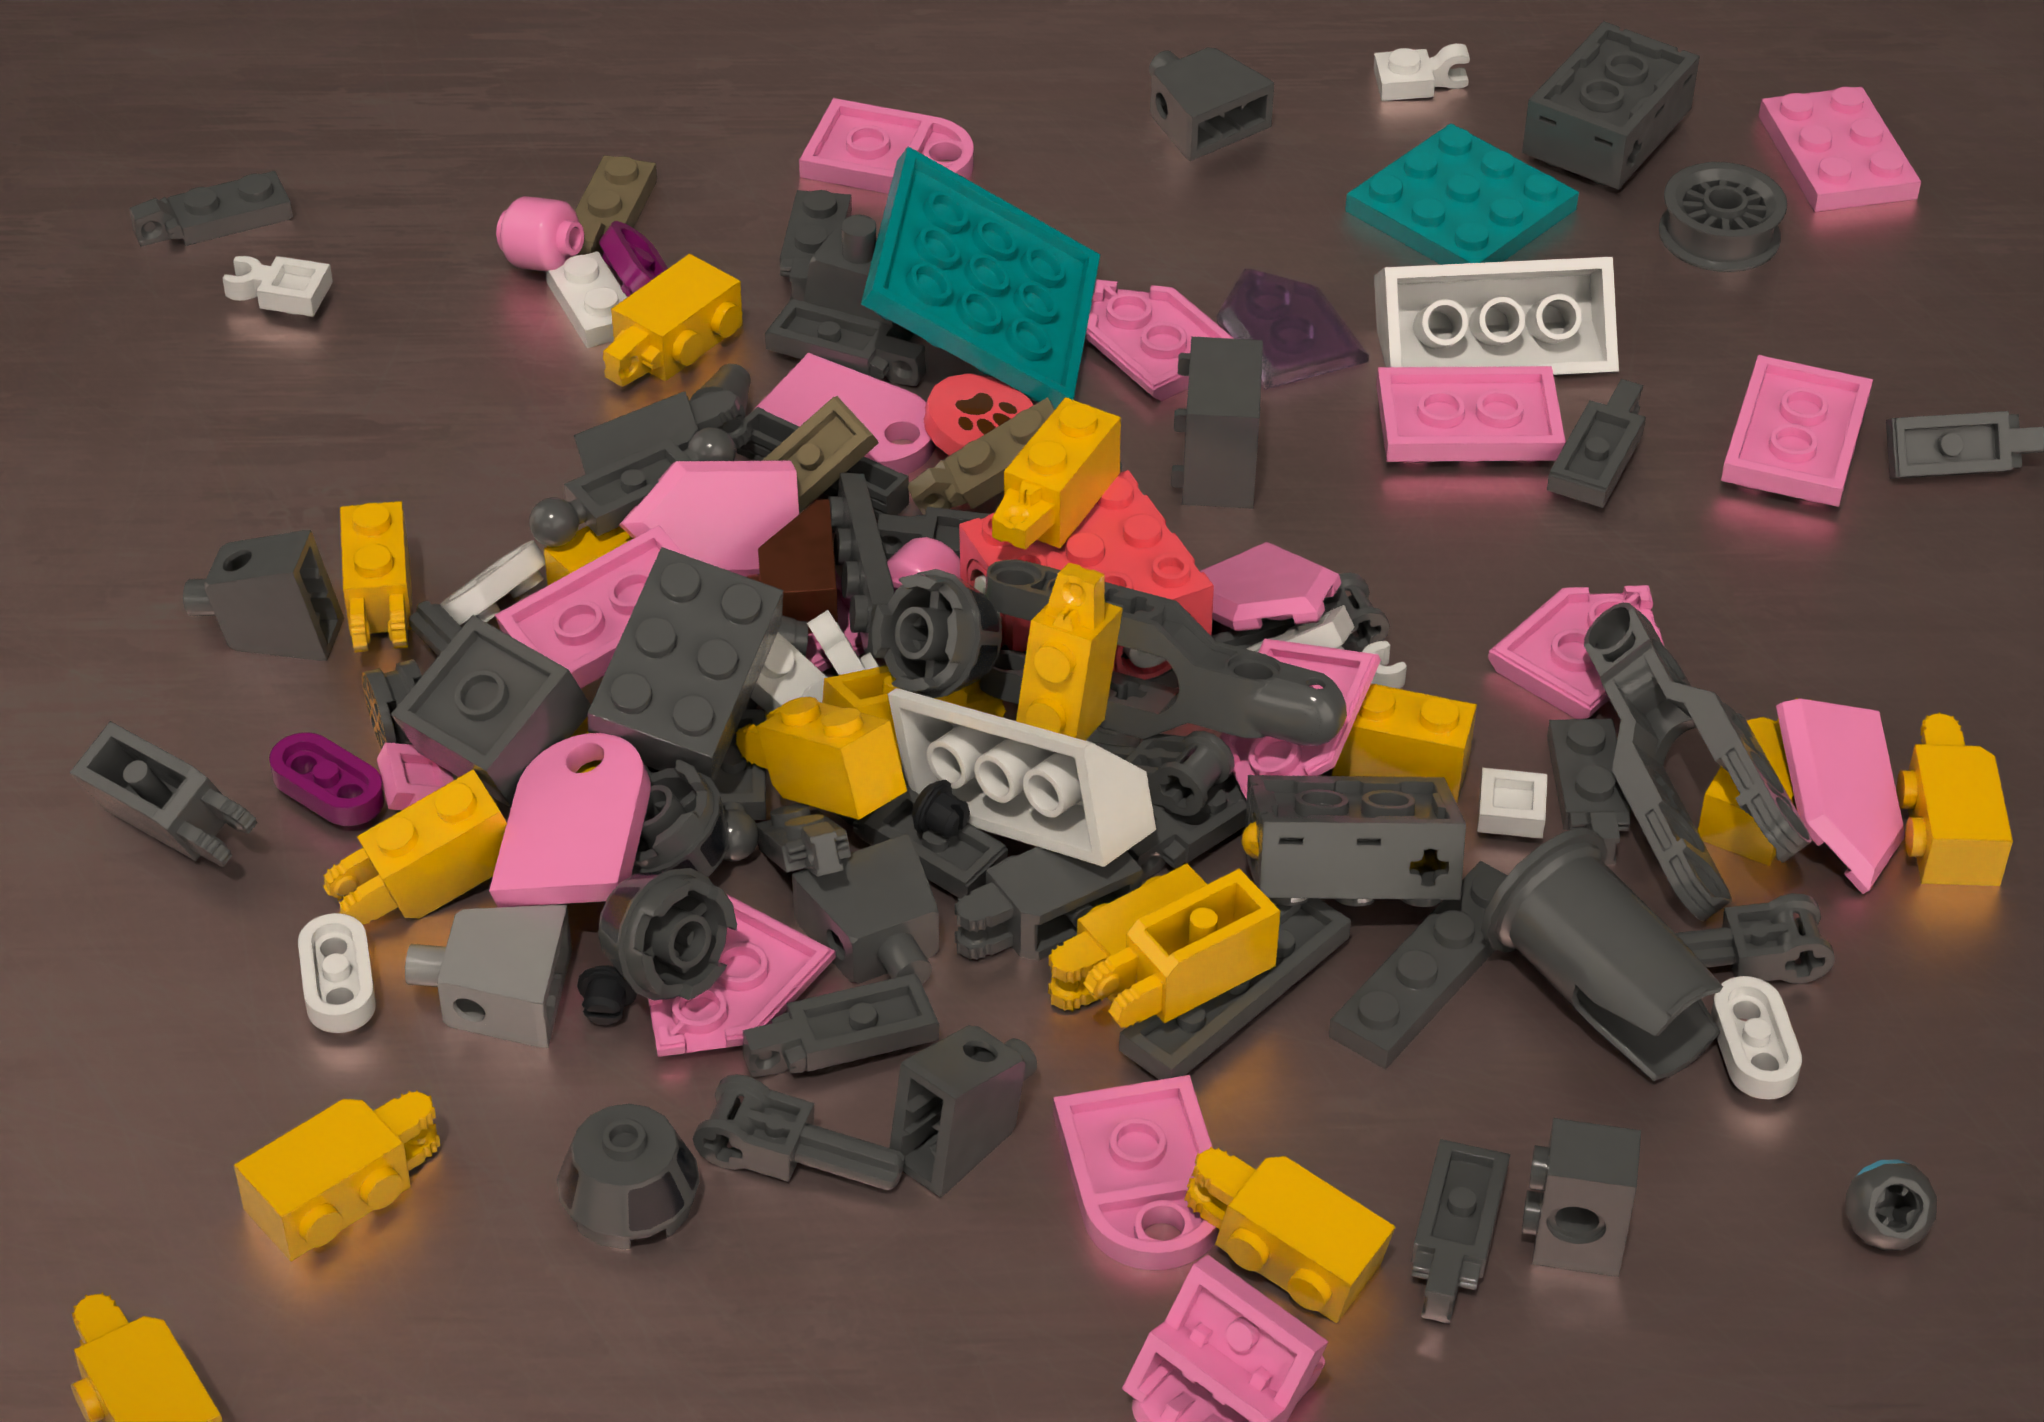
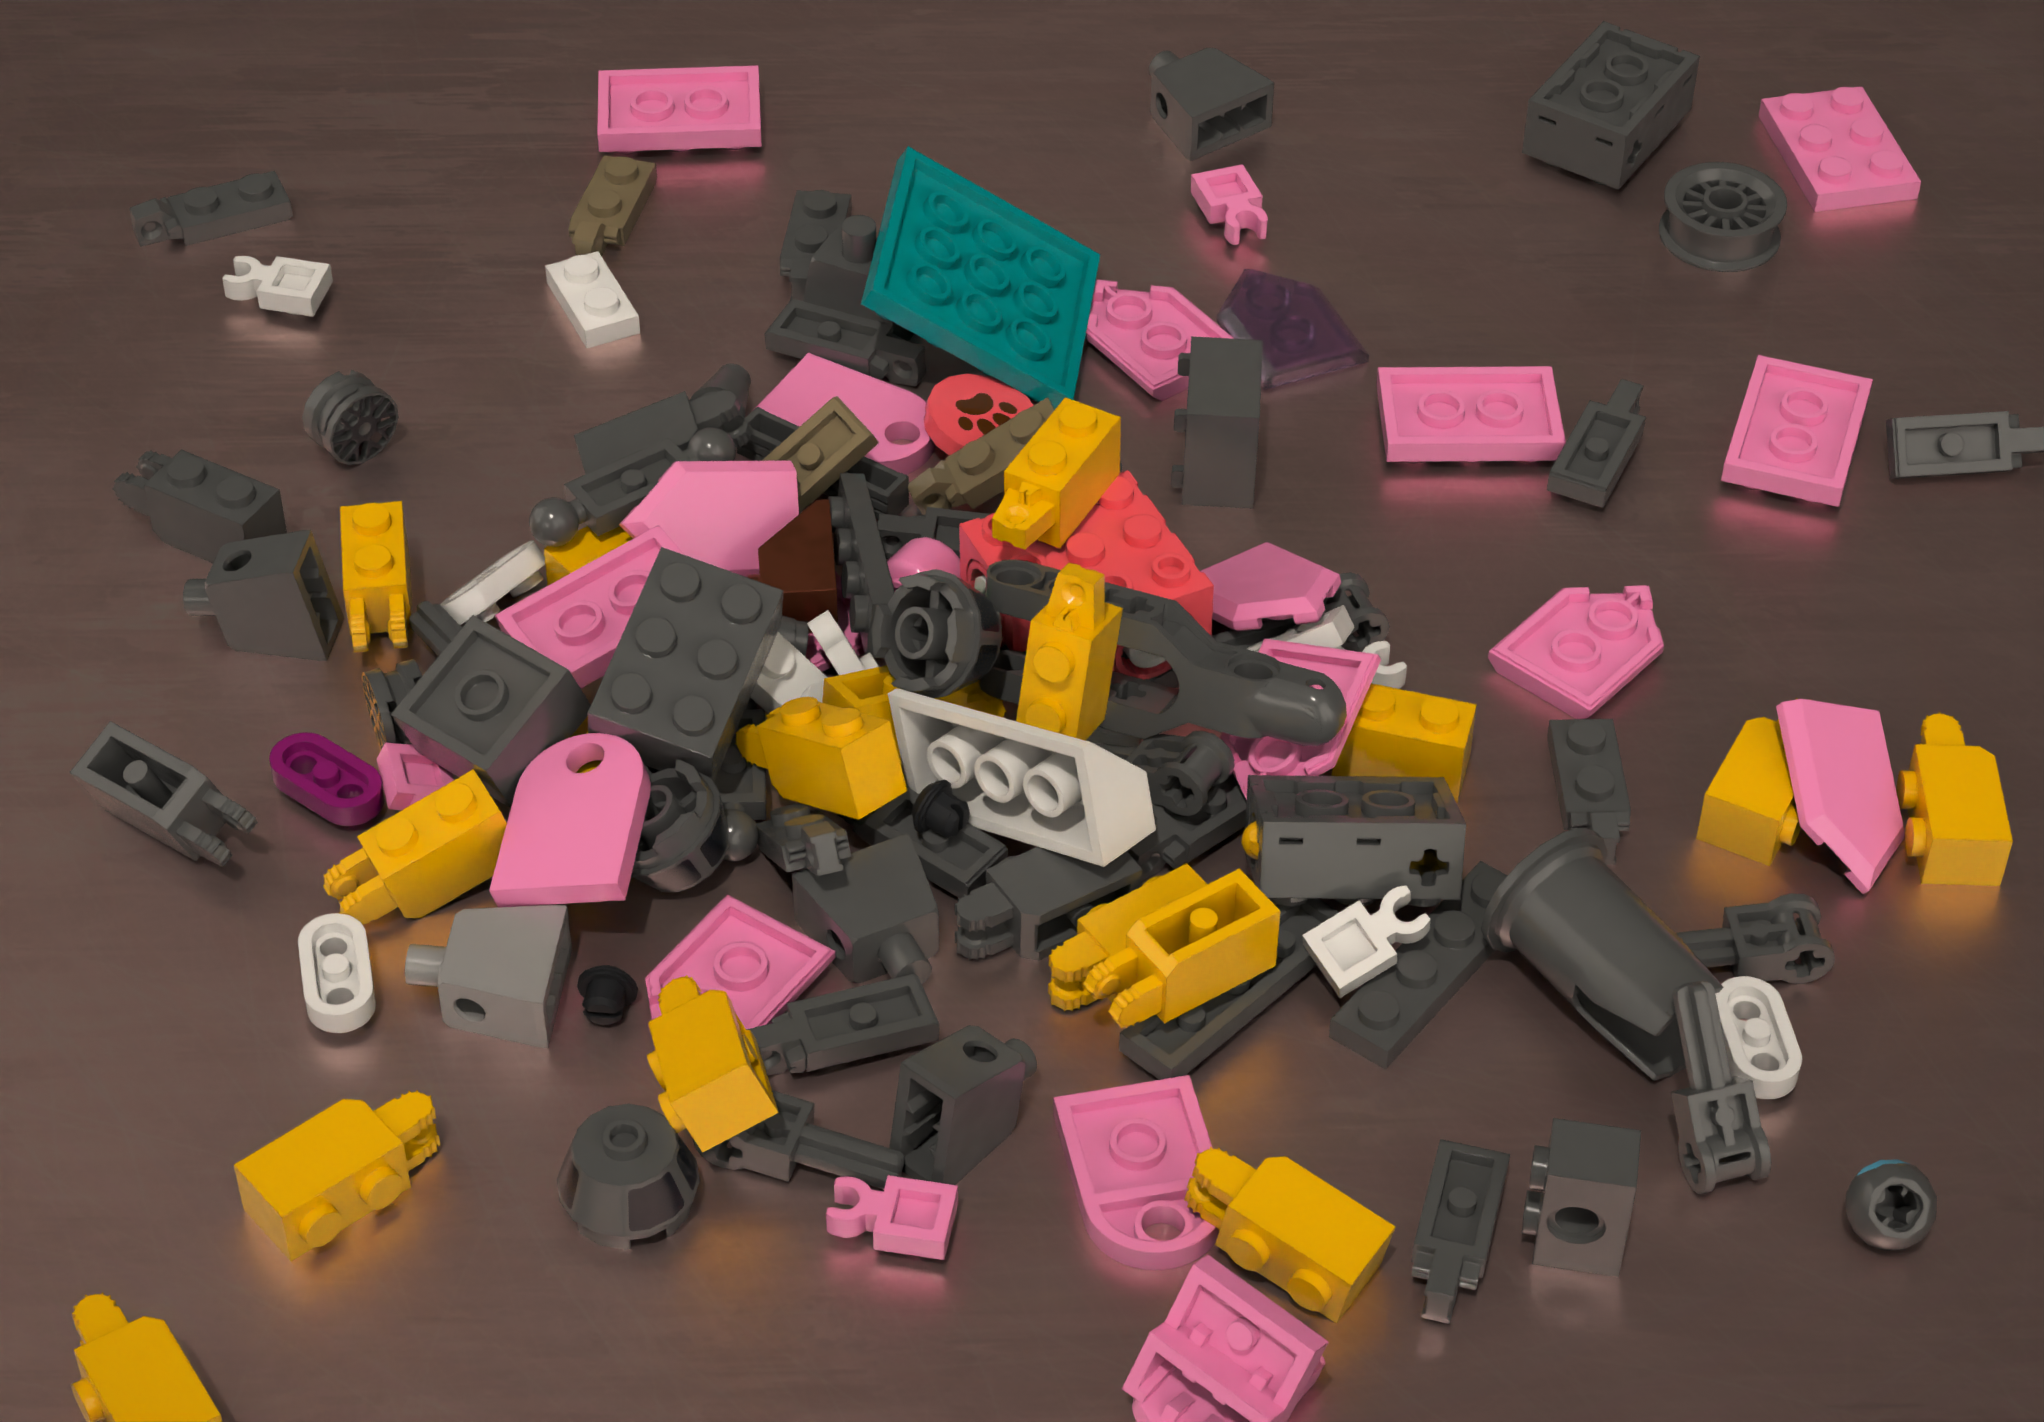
(200, 502): none -> dark grey hinge
(346, 414): none -> dark grey wheel
(539, 233): bright pink head -> none
(631, 256): magenta plate -> none
(667, 932): dark grey cone -> none
(672, 321): yellow hinge -> none
(679, 109): none -> bright pink plate
(707, 1065): none -> yellow hinge
(862, 143): bright pink tile -> none
(904, 1218): none -> bright pink plate
(1230, 198): none -> bright pink plate
(1358, 945): none -> white plate
(1414, 75): white plate -> none
(1461, 200): teal plate -> none
(1500, 315): white slope -> none
(1512, 803): white plate -> none
(1654, 710): dark grey piece -> none
(1717, 1112): none -> dark grey connector

